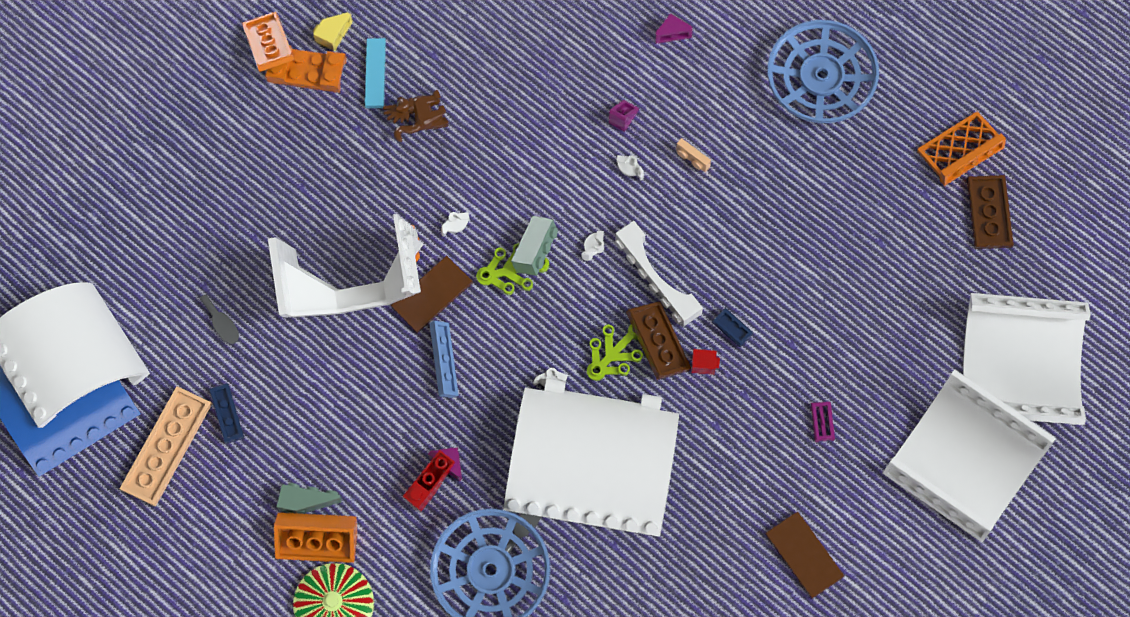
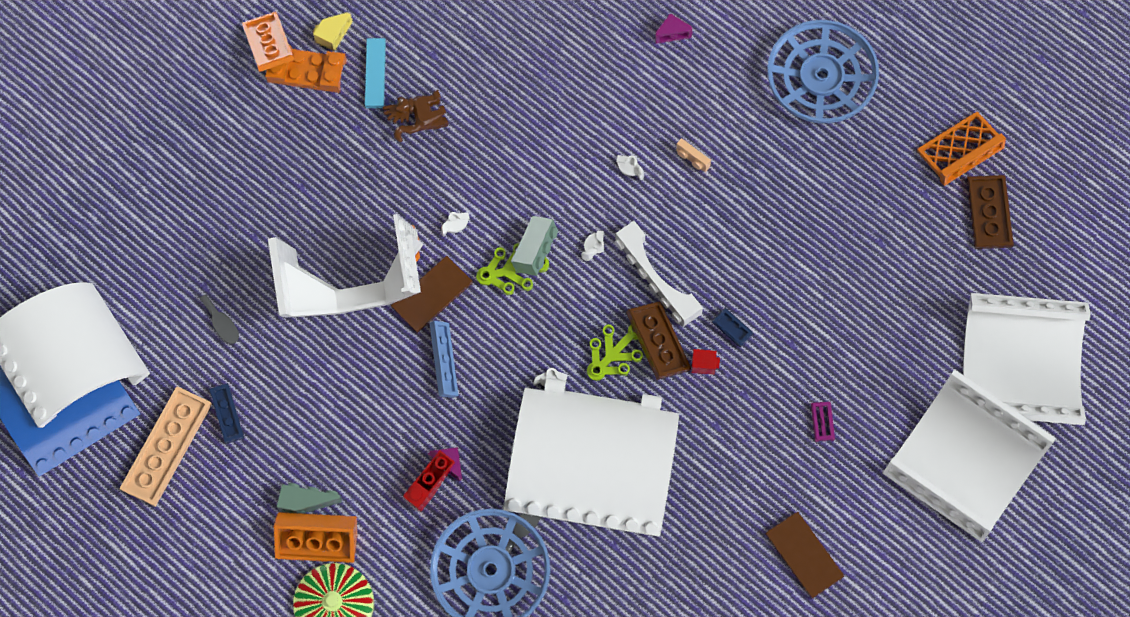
(622, 115): magenta slope -> none

